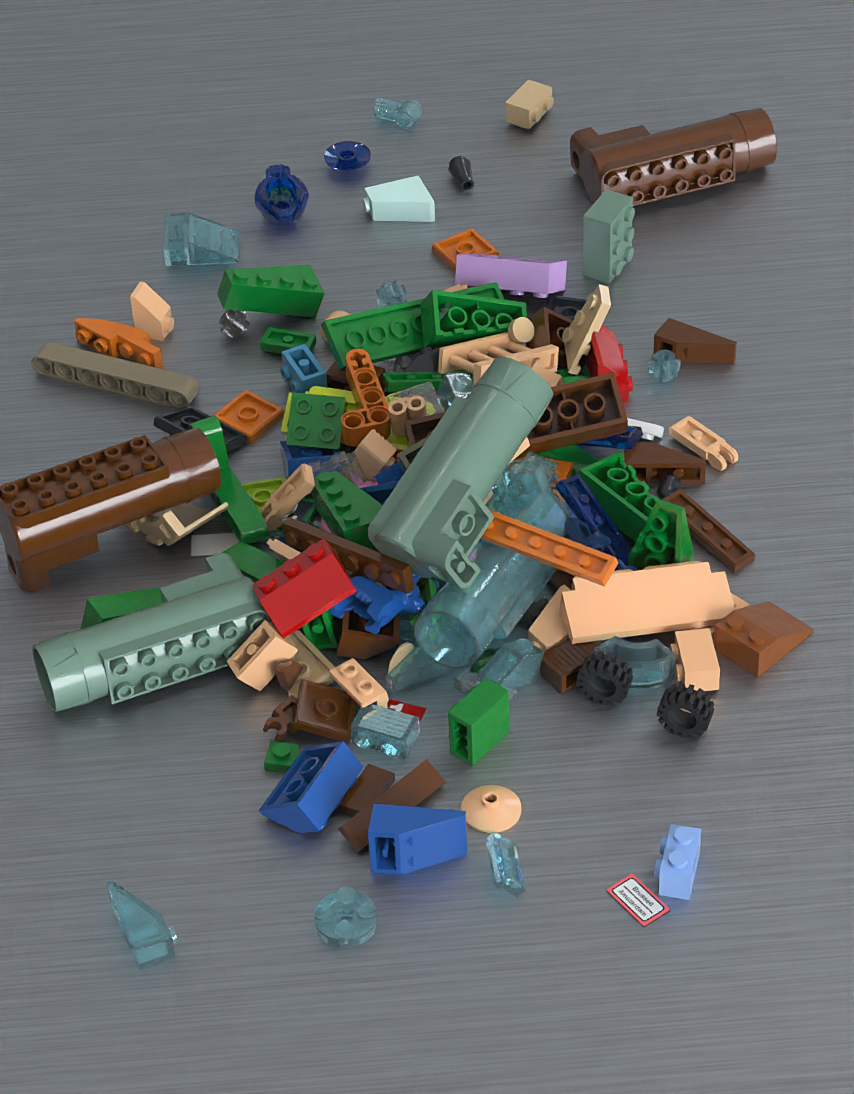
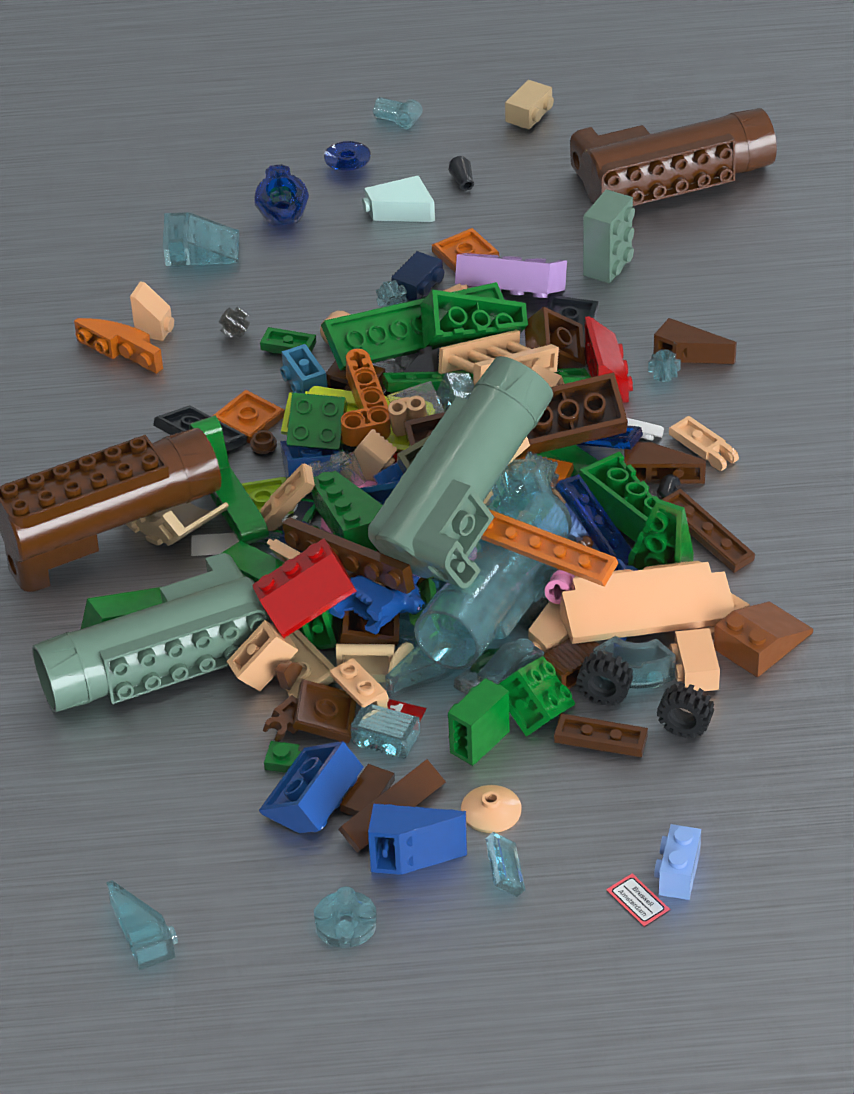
(115, 375): dark tan beam -> none
(263, 442): none -> reddish brown plate
(272, 290): green wedge -> none
(372, 657): none -> tan tile
(419, 275): none -> dark blue brick
(521, 330): tan tile -> none
(536, 695): none -> green bracket
(559, 582): none -> bright pink pin
(580, 533): dark blue bracket -> none
(586, 321): tan wing -> none
(601, 735): none -> reddish brown plate

